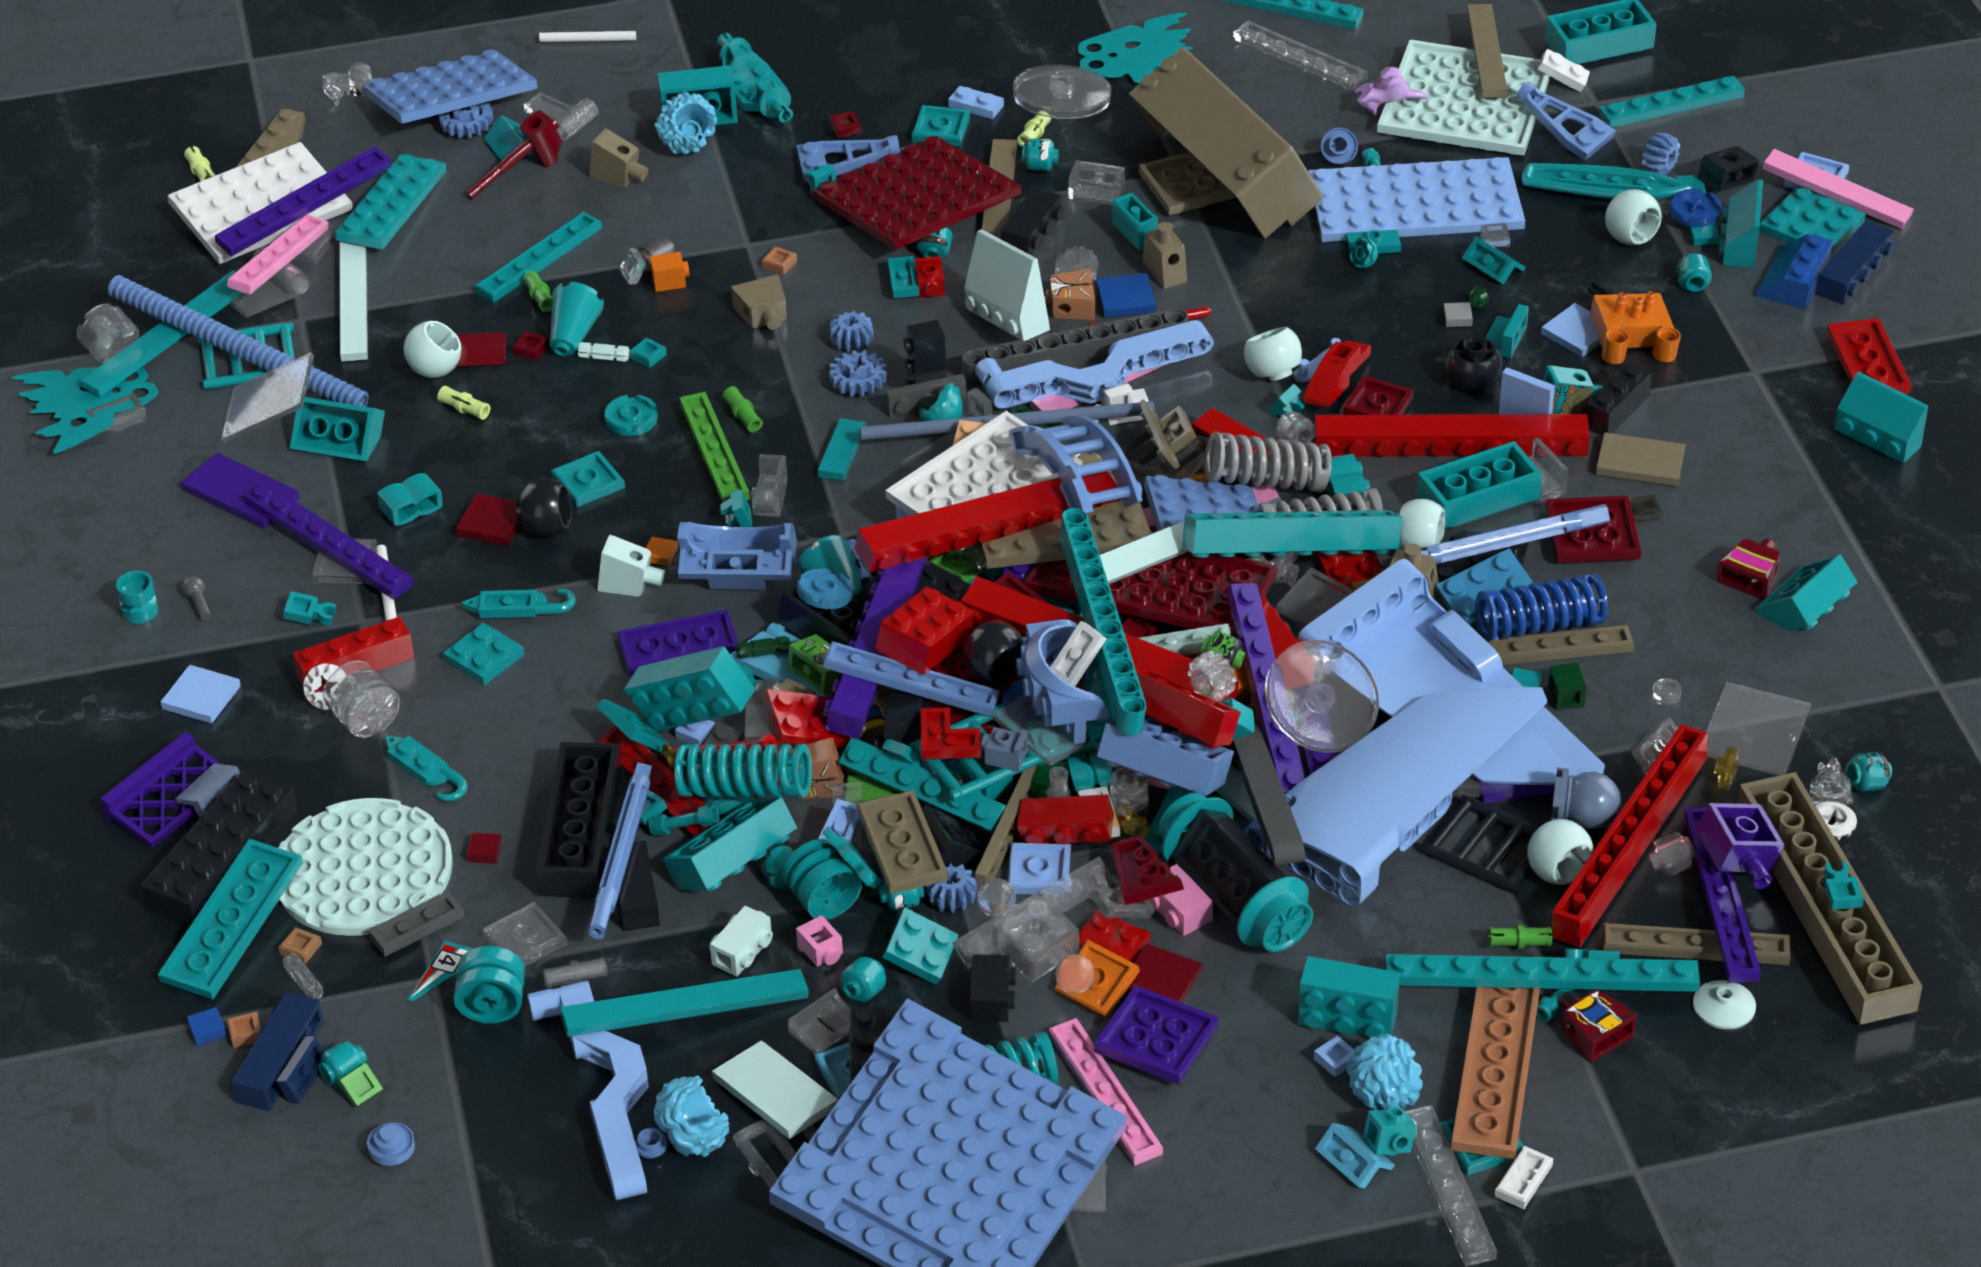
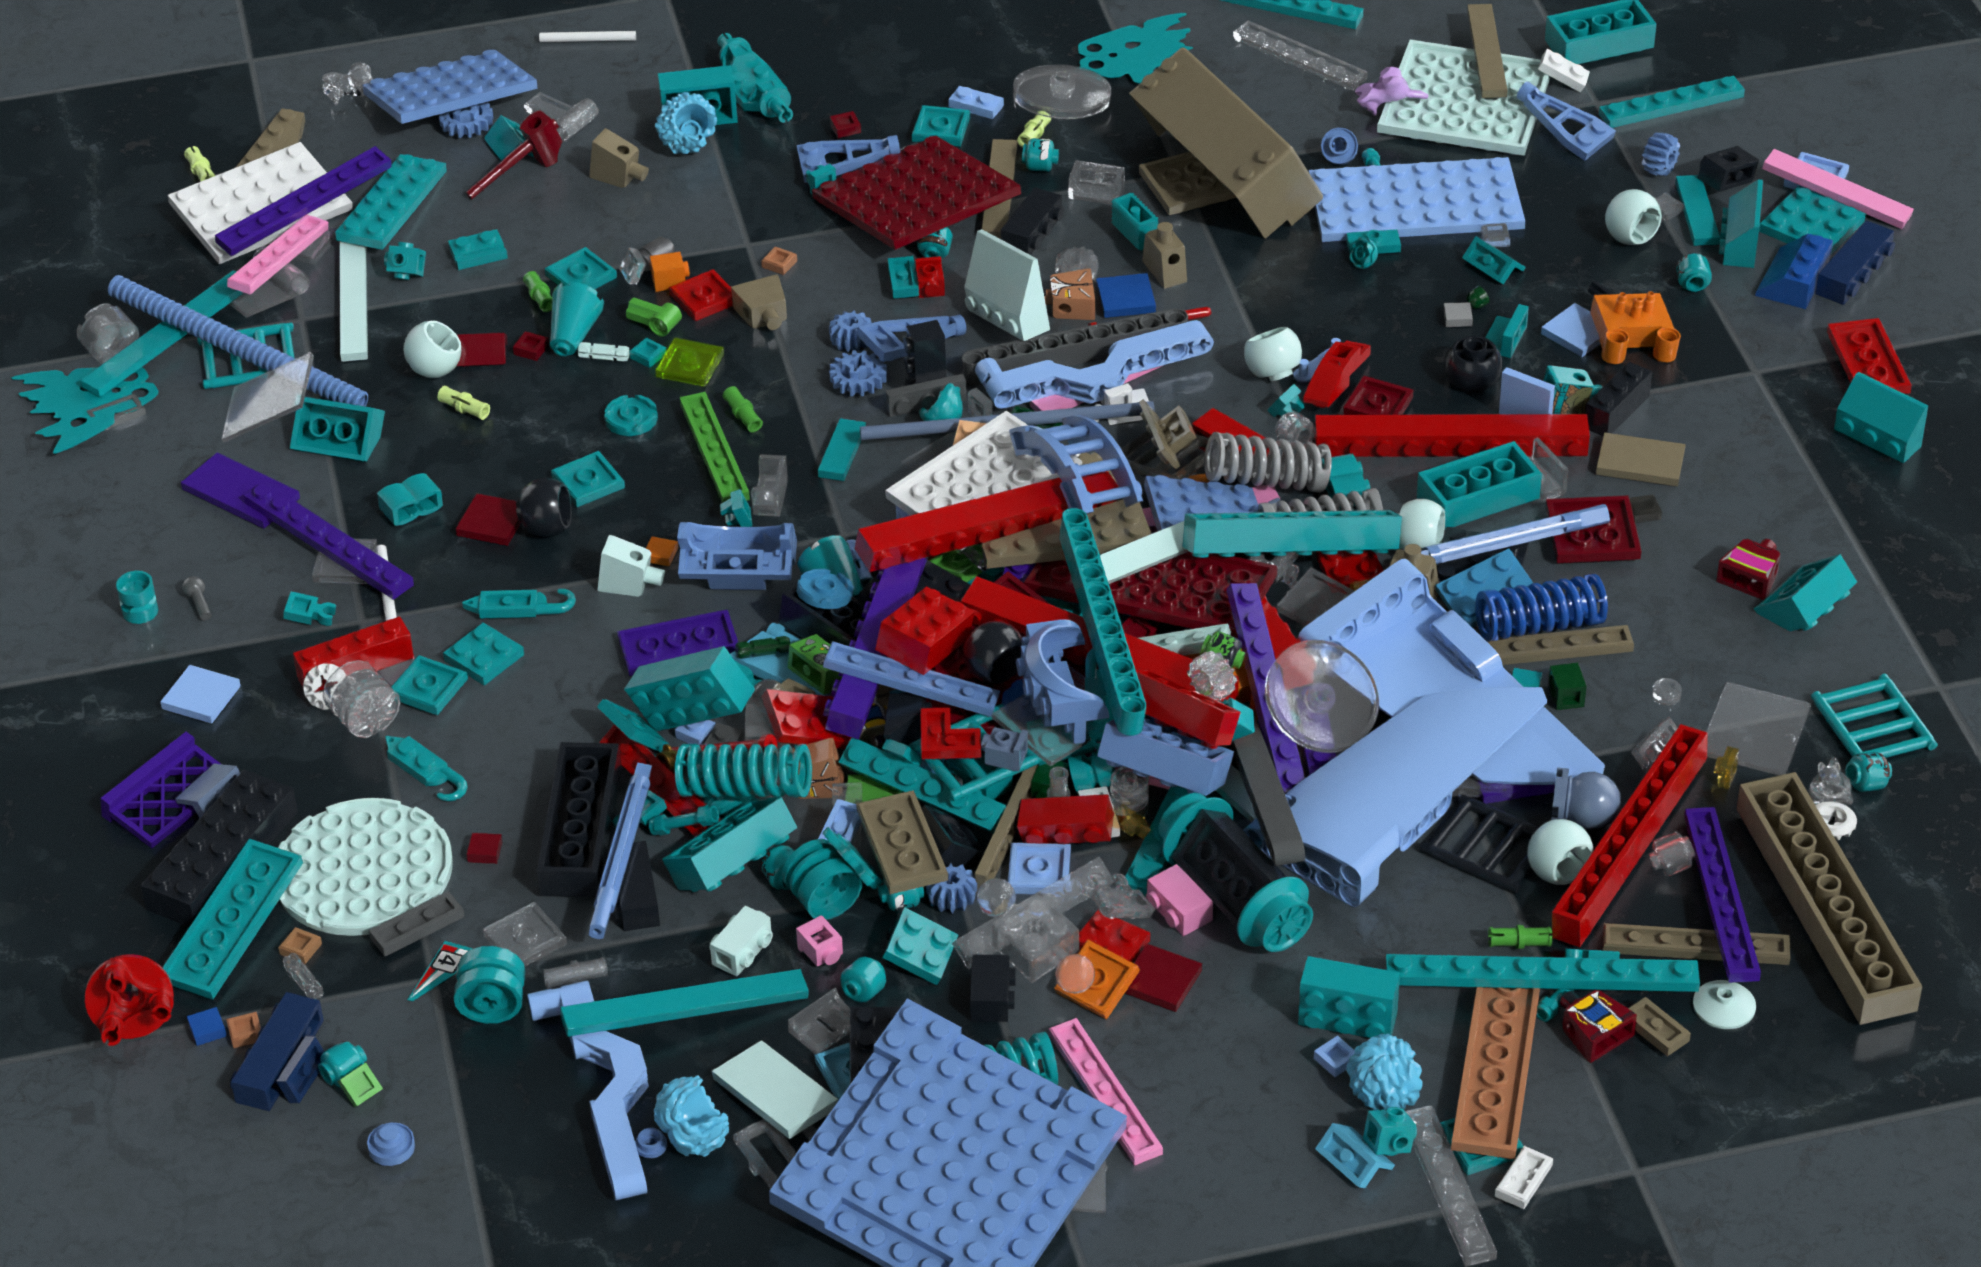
(129, 1013): none -> red piece
(405, 261): none -> teal brick
(429, 684): none -> teal plate
(477, 249): none -> teal plate
(538, 256): teal tile -> none
(582, 268): none -> teal tile
(659, 319): none -> bright green piece
(689, 362): none -> clear neon green plate
(702, 295): none -> red tile
(888, 347): none -> medium blue plate
(1078, 653): white plate -> none
(1142, 872): dark red wing -> none
(1156, 1034): dark purple plate -> none
(1599, 180): teal piece -> none
(1659, 1027): none -> dark tan plate
(1695, 208): blue tile -> none
(1741, 840): dark purple brick -> none
(1842, 890): teal plate -> none
(1897, 701): none -> teal bar

